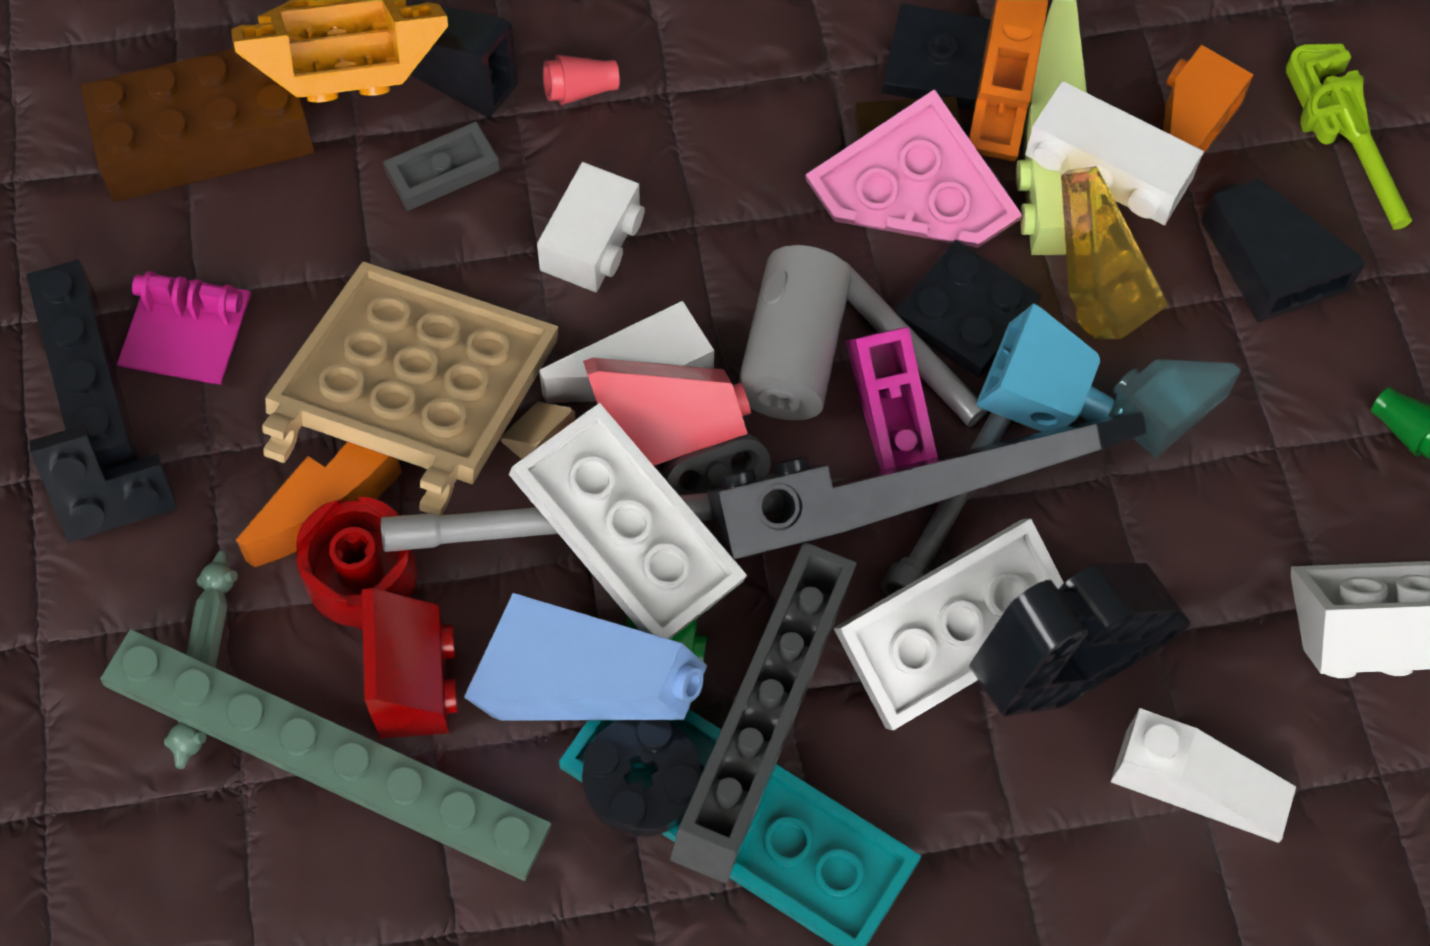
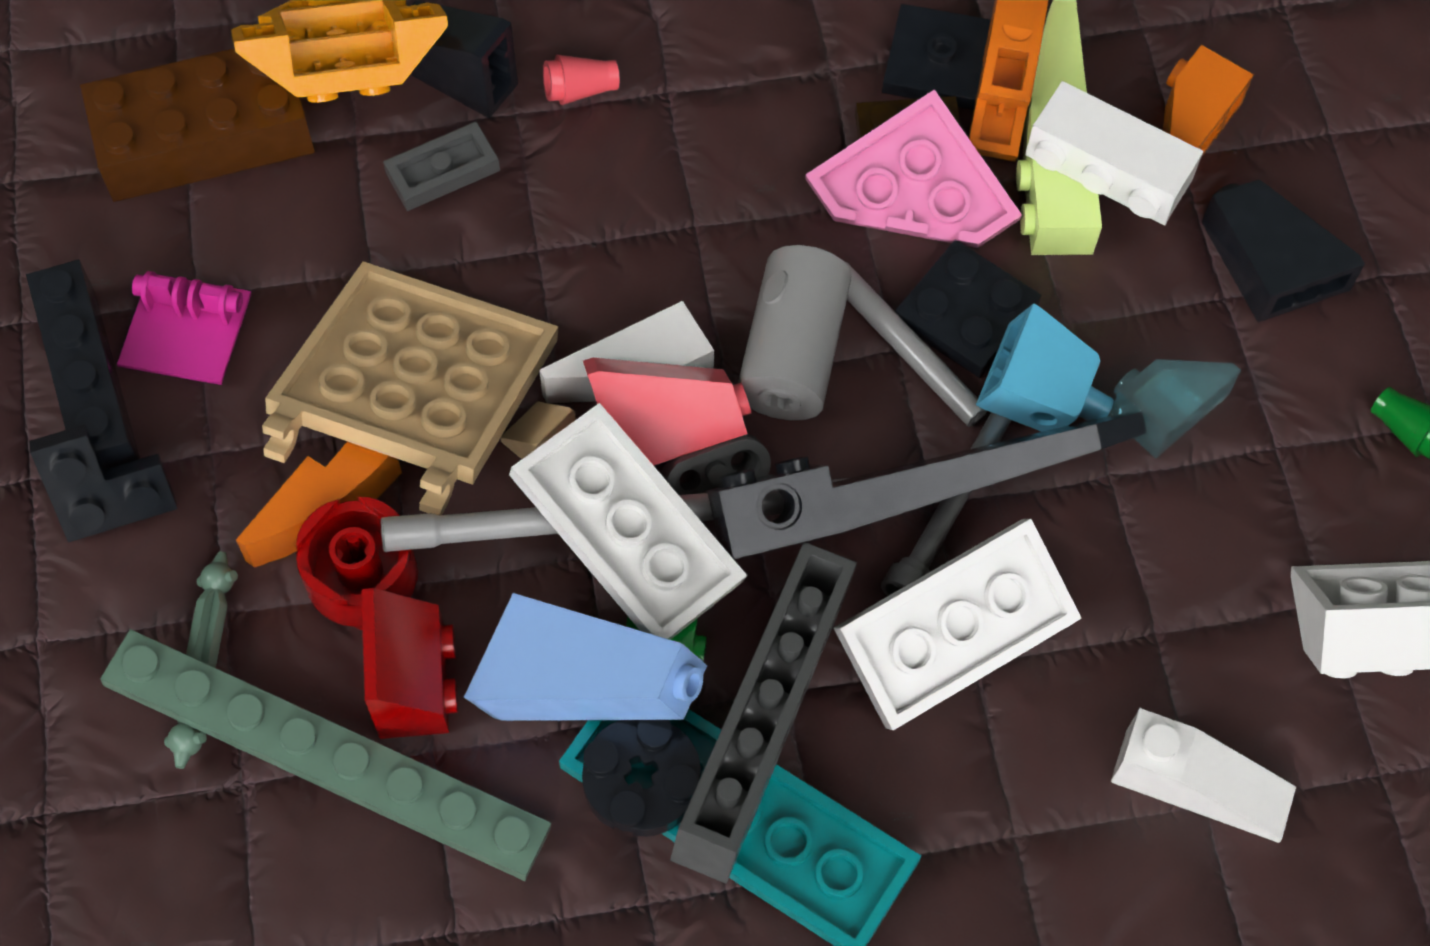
(590, 227): white brick -> none
(892, 397): dark pink slope -> none
(1075, 637): black piece -> none
(1104, 263): clear yellow slope -> none
(1341, 108): lime piece -> none

